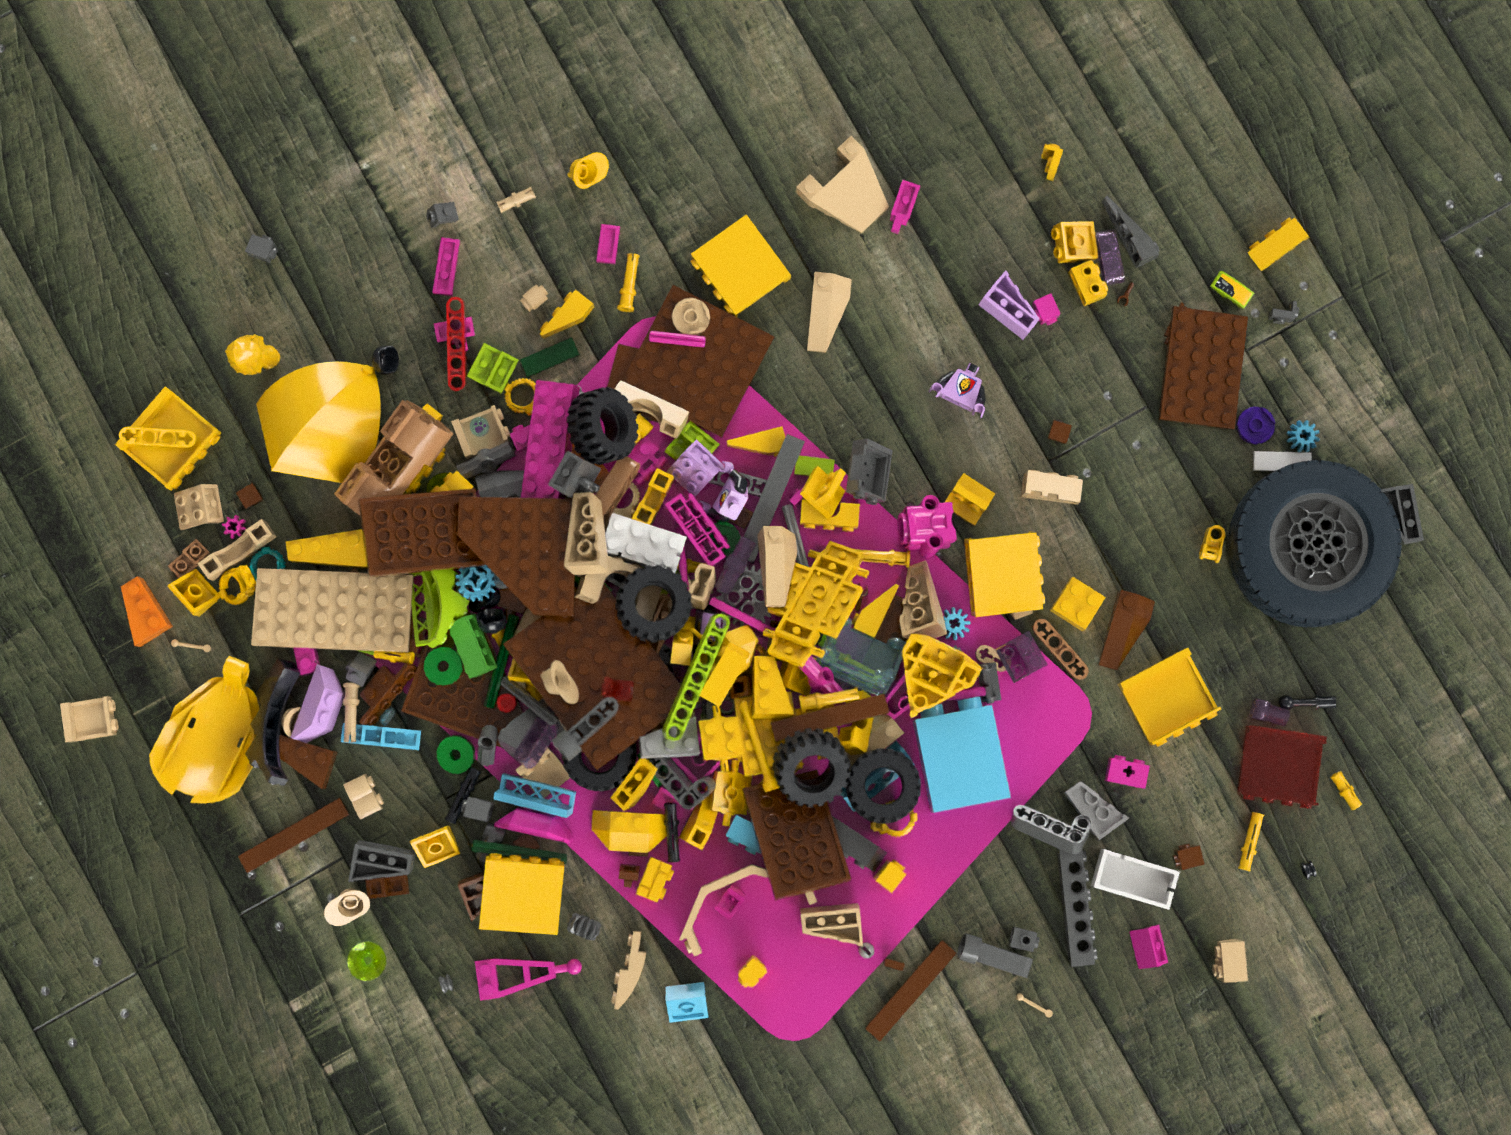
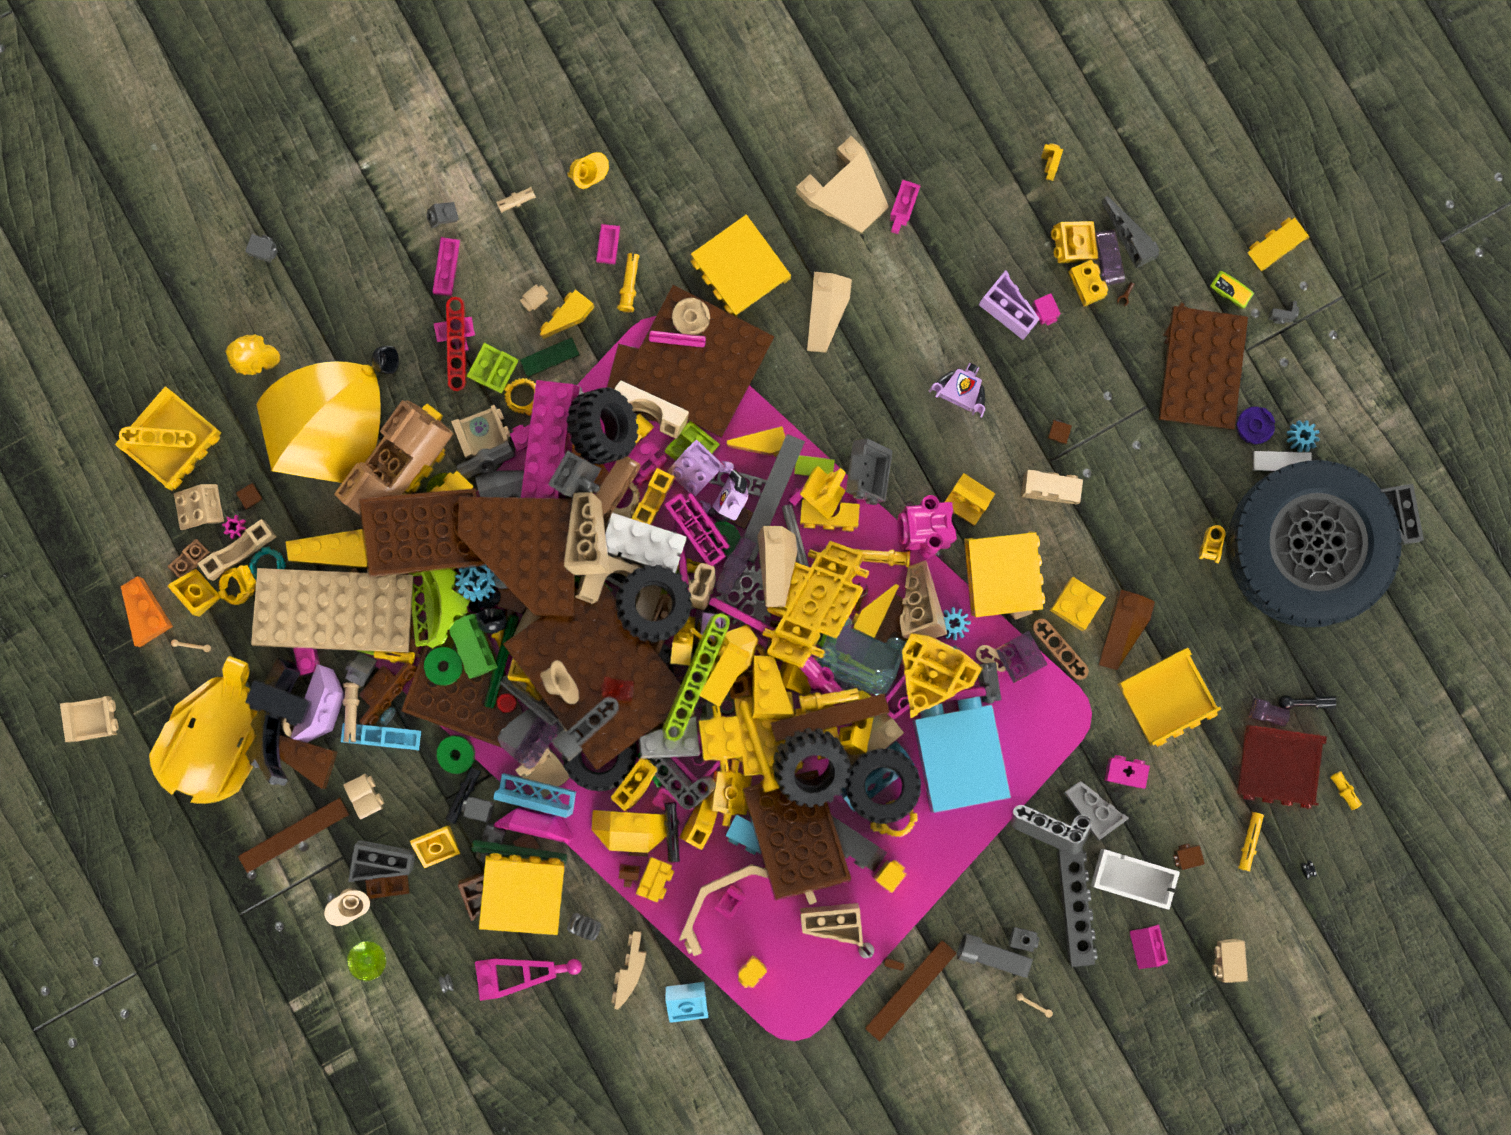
(277, 703): none -> black brick
(487, 745): dark grey piece -> none

